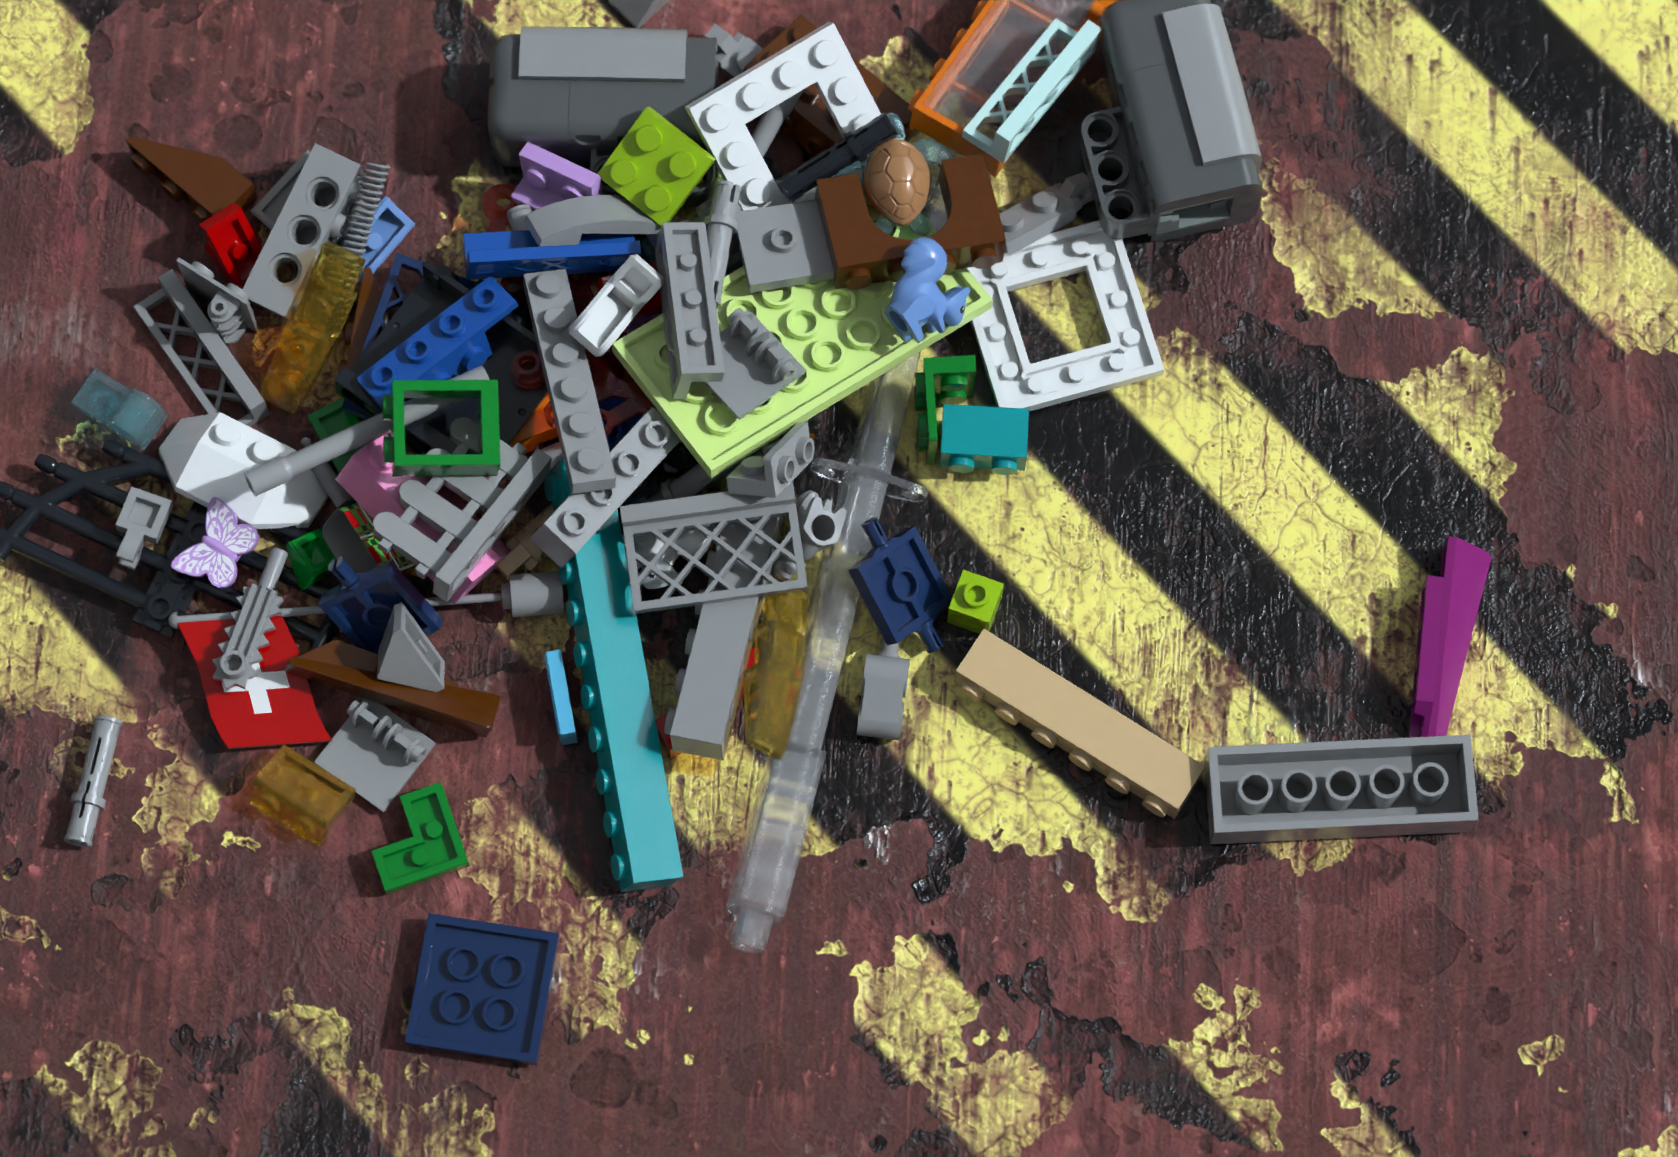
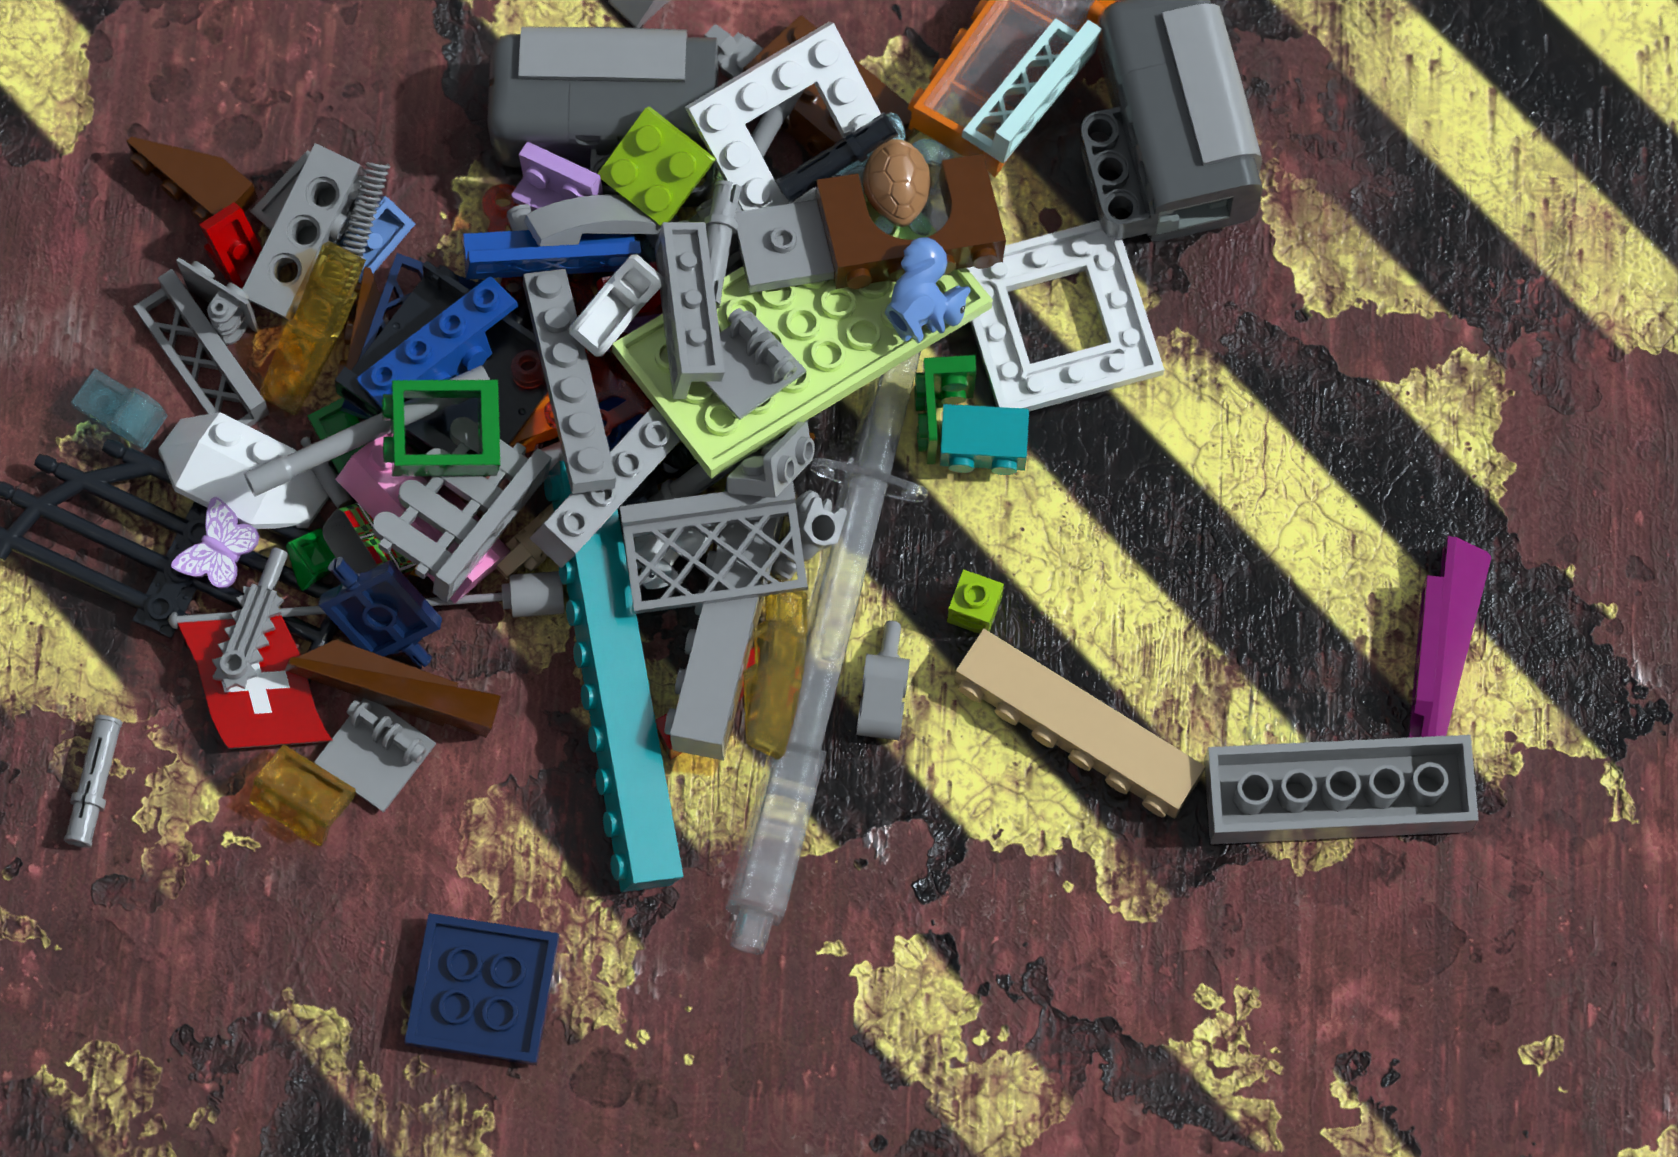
(141, 519): light grey plate -> none
(408, 654): light grey slope -> none
(432, 849): green plate -> none
(560, 697): medium azure tile -> none
(901, 585): dark blue plate -> none
(1044, 212): light grey hinge -> none

